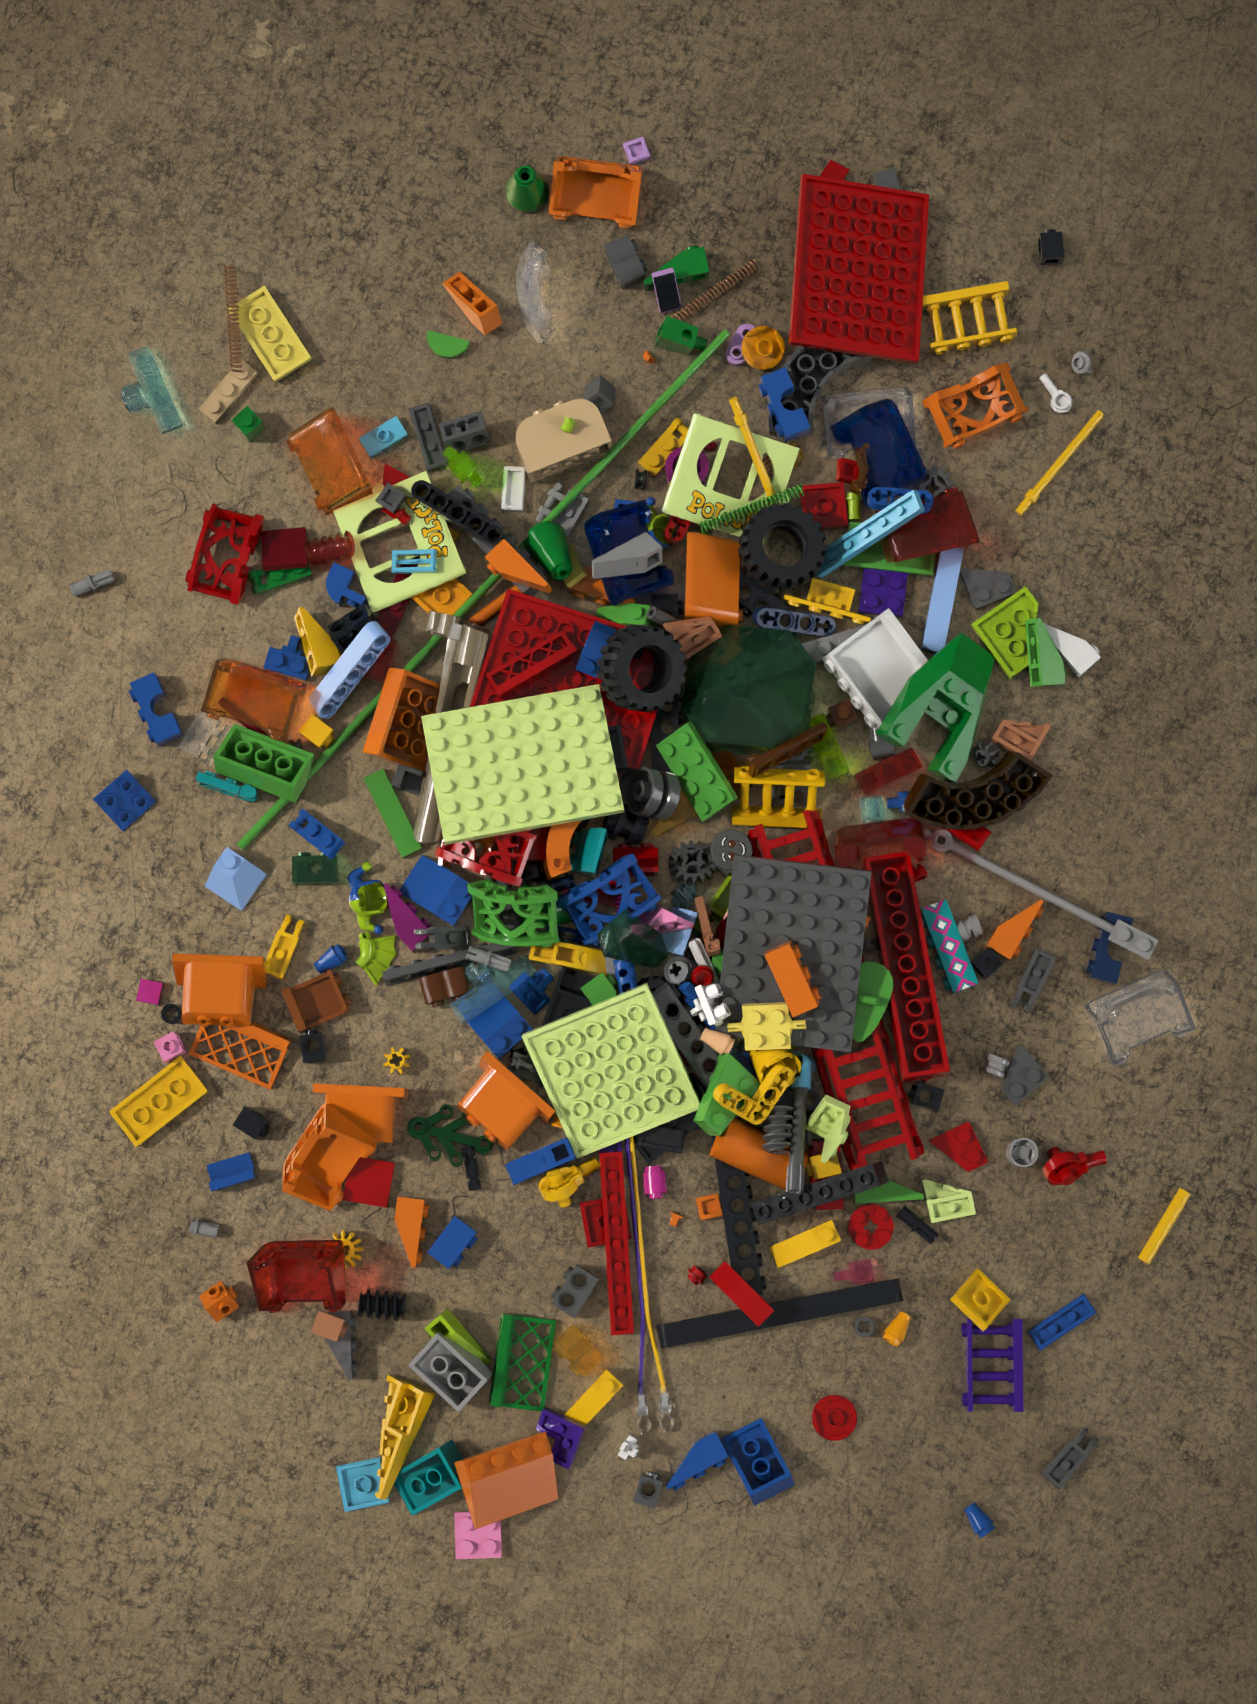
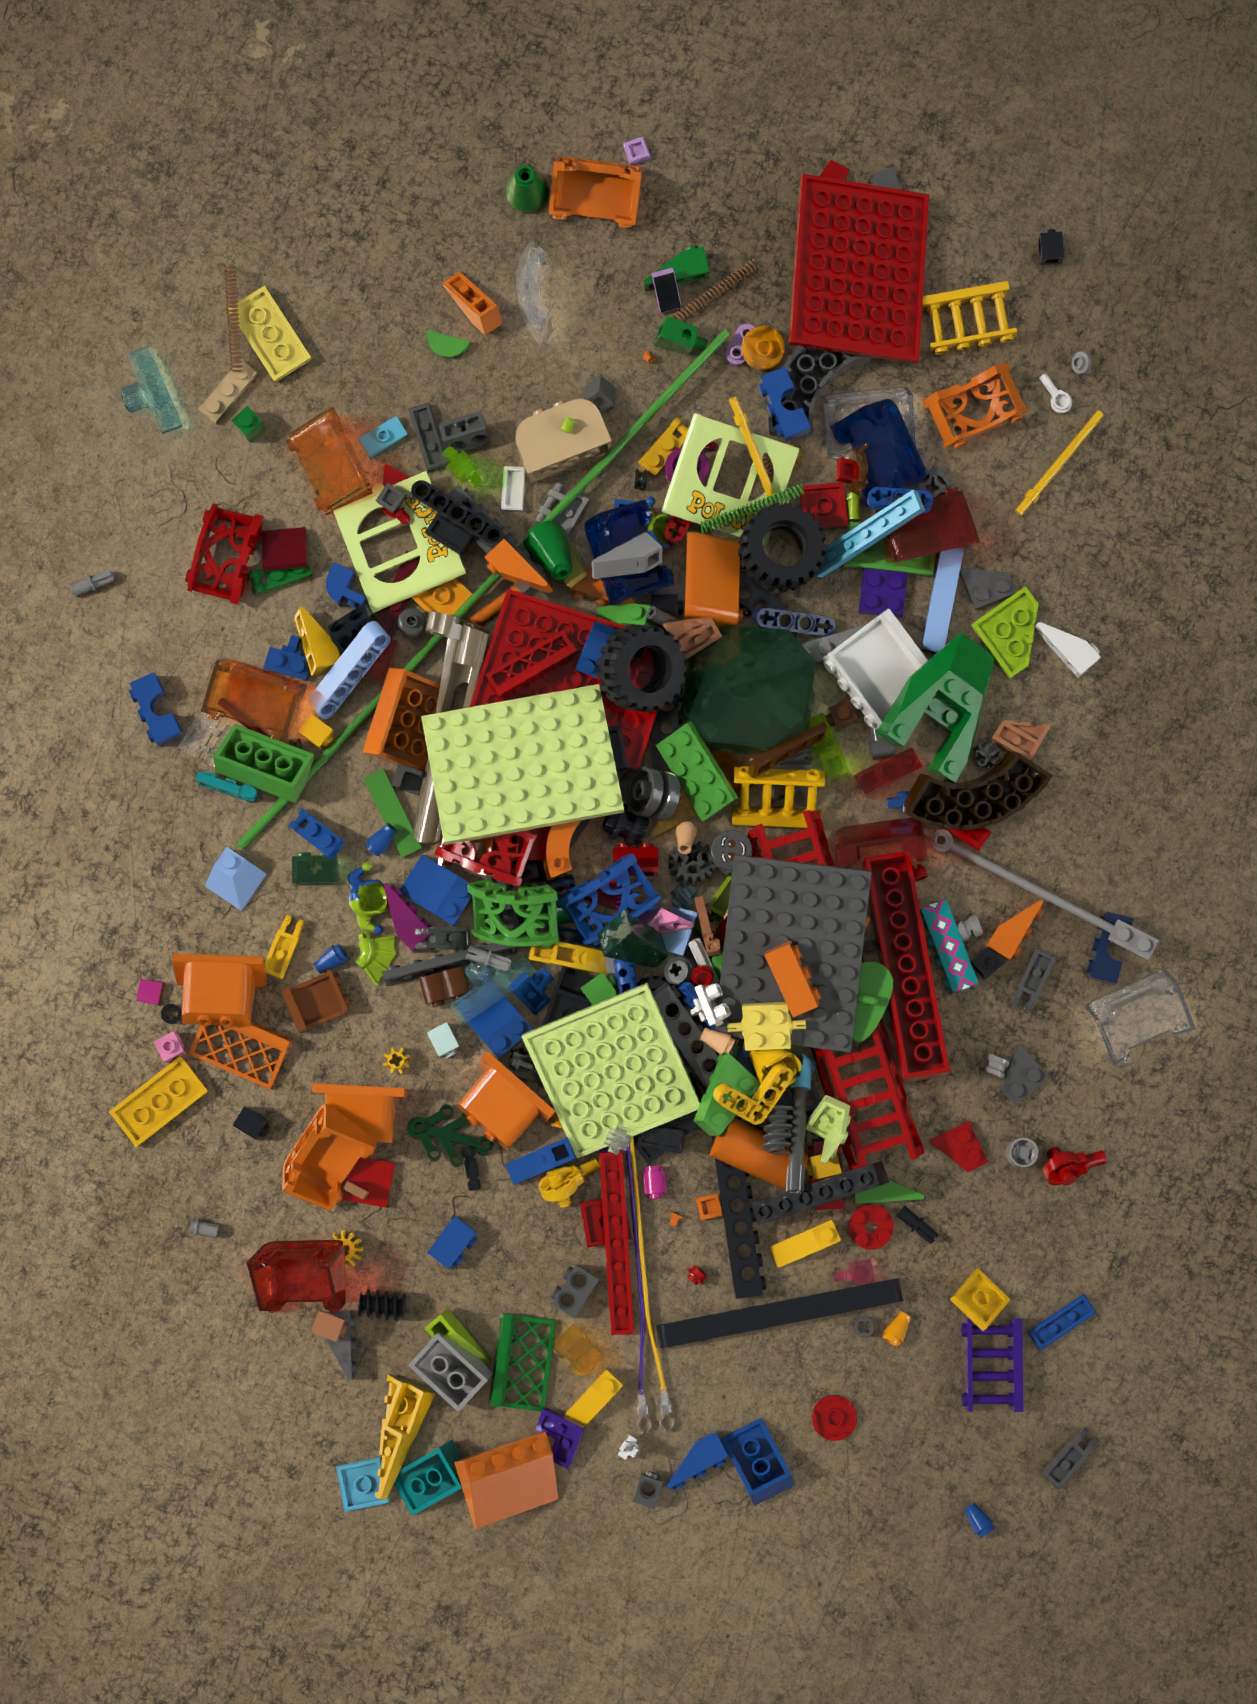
(124, 800): blue hinge -> none
(219, 1301): orange brick -> none
(231, 1171): blue panel -> none
(320, 1054): black brick -> none
(330, 548): clear red piece -> none
(356, 1190): none -> medium nougat tile
(381, 839): none -> blue cone
(405, 570): medium azure tile -> none
(409, 1221): orange slope -> none
(417, 629): none -> dark grey head
(444, 1041): none -> light aqua brick
(449, 535): none -> black tile
(479, 1542): bright pink plate -> none
(589, 852): teal slope -> none
(617, 1139): none -> clear gear
(624, 261): dark grey brick -> none
(686, 835): none -> light nougat cone
(741, 1293): red slope -> none
(829, 597): yellow bracket -> none
(871, 809): clear light blue brick -> none
(936, 1096): black brick -> none
(947, 1201): yellowish green wing -> none
(1044, 660): bright green slope -> none
(1164, 1226): yellow piece -> none

